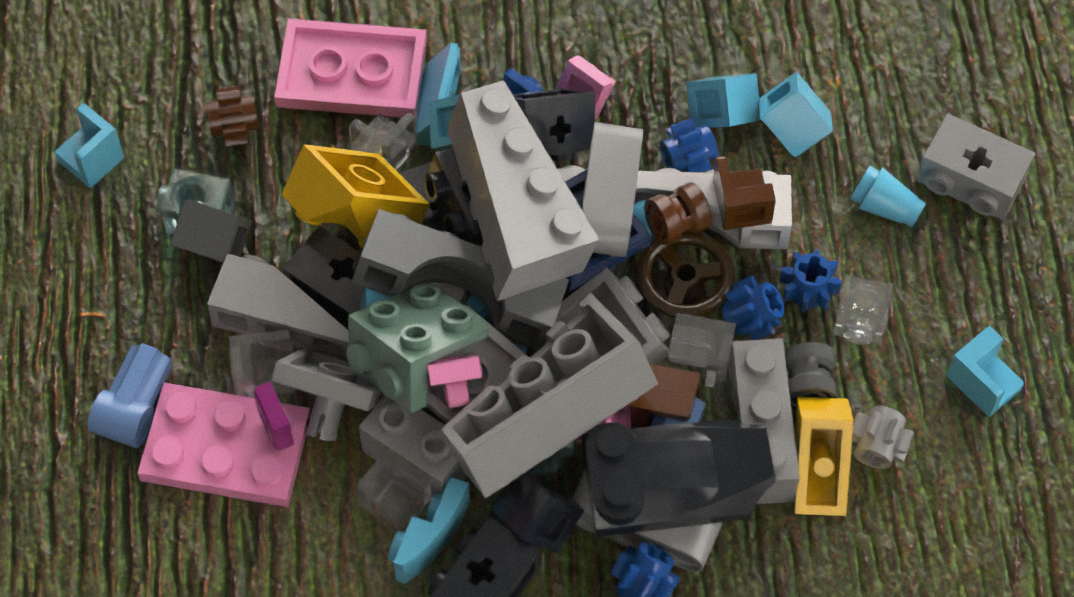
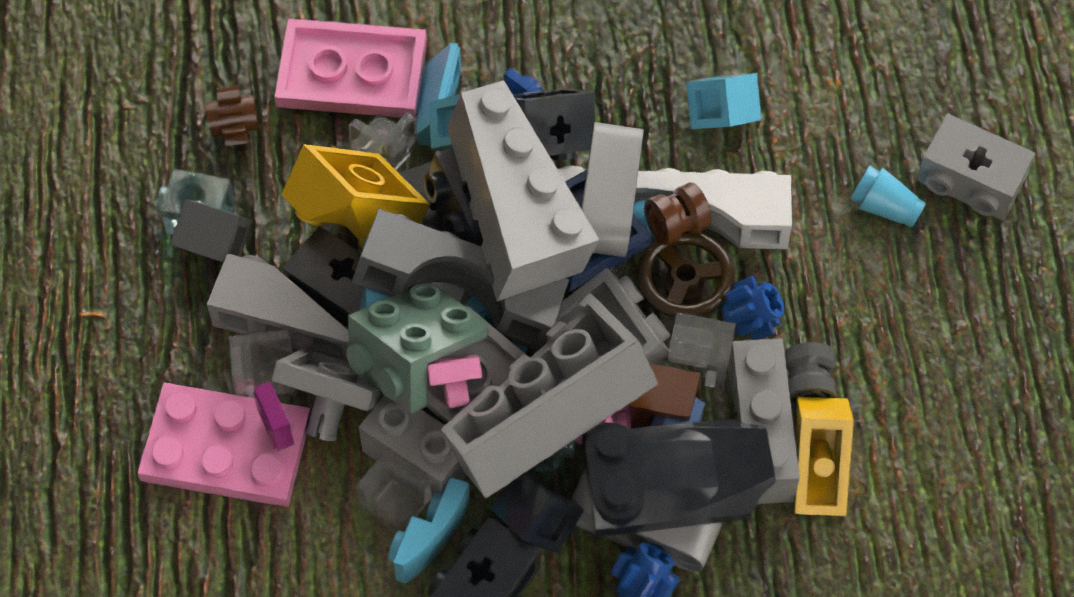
(92, 149): medium azure panel -> none
(127, 408): medium blue piece -> none
(586, 77): bright pink tile -> none
(689, 147): blue gear -> none
(742, 196): reddish brown panel -> none
(795, 114): medium azure panel -> none
(806, 293): blue gear -> none
(863, 310): clear bracket -> none
(880, 437): light grey gear -> none
(982, 374): medium azure panel -> none

